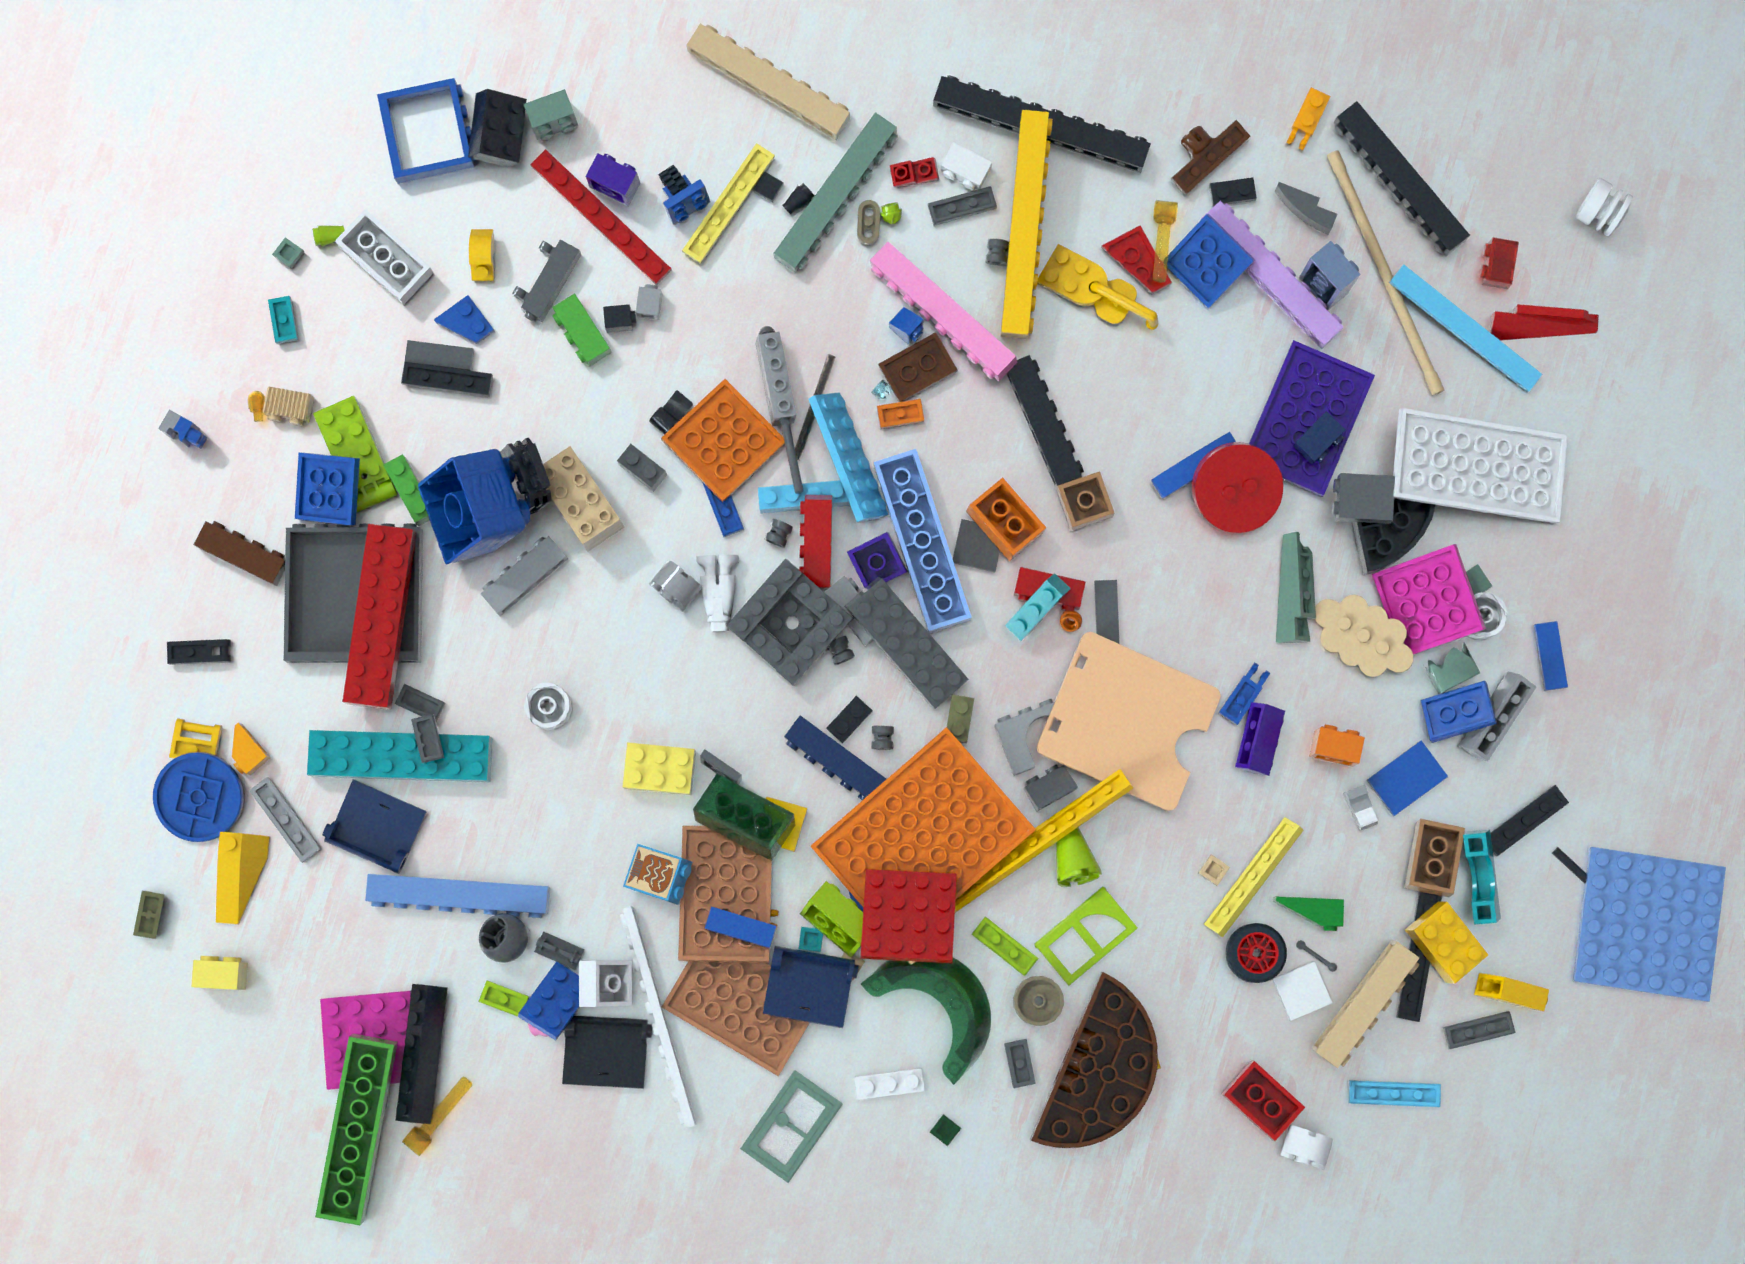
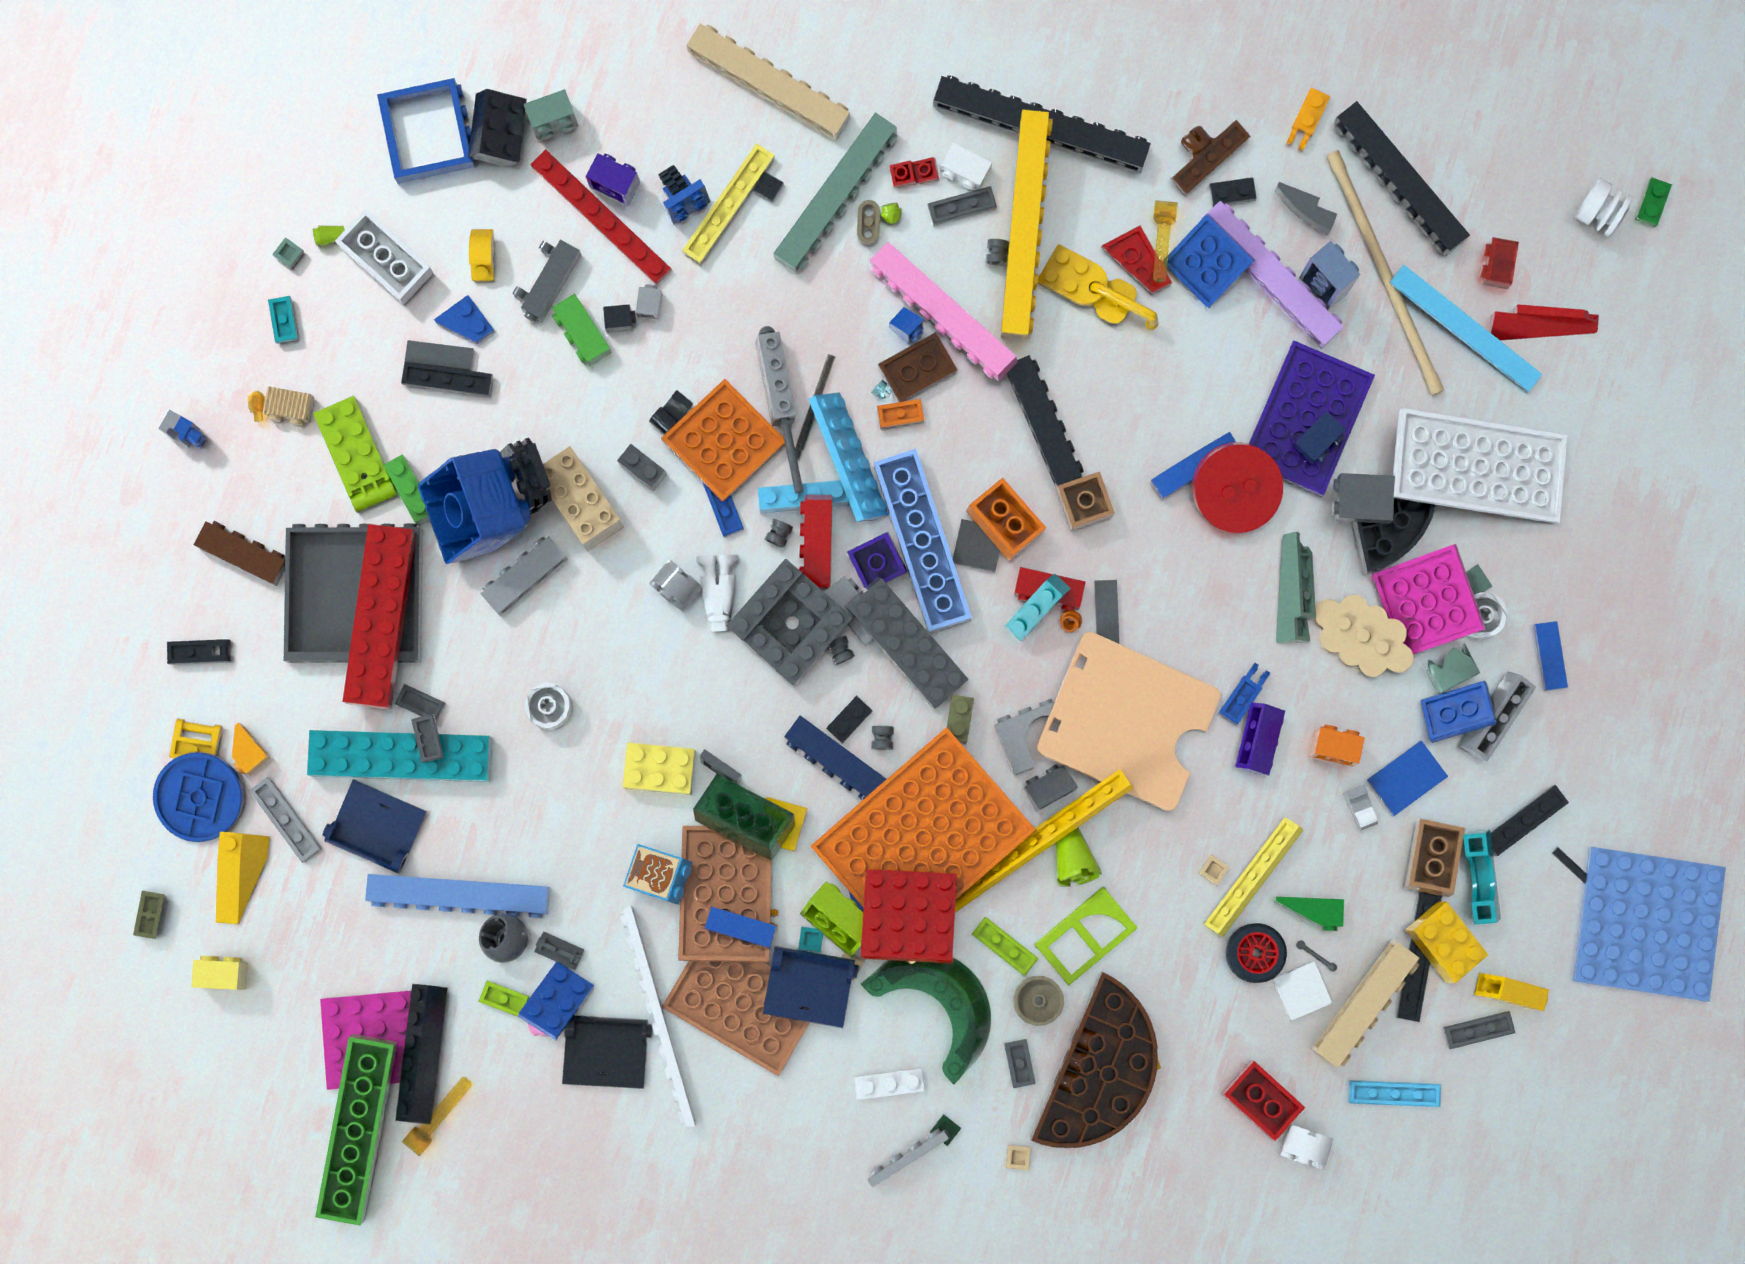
(327, 488): blue plate -> none
(605, 983): white brick -> none
(791, 1126): sand green door -> none
(799, 197): black cone -> none
(916, 1151): none -> light grey plate
(1018, 1157): none -> tan tile
(1653, 201): none -> green plate

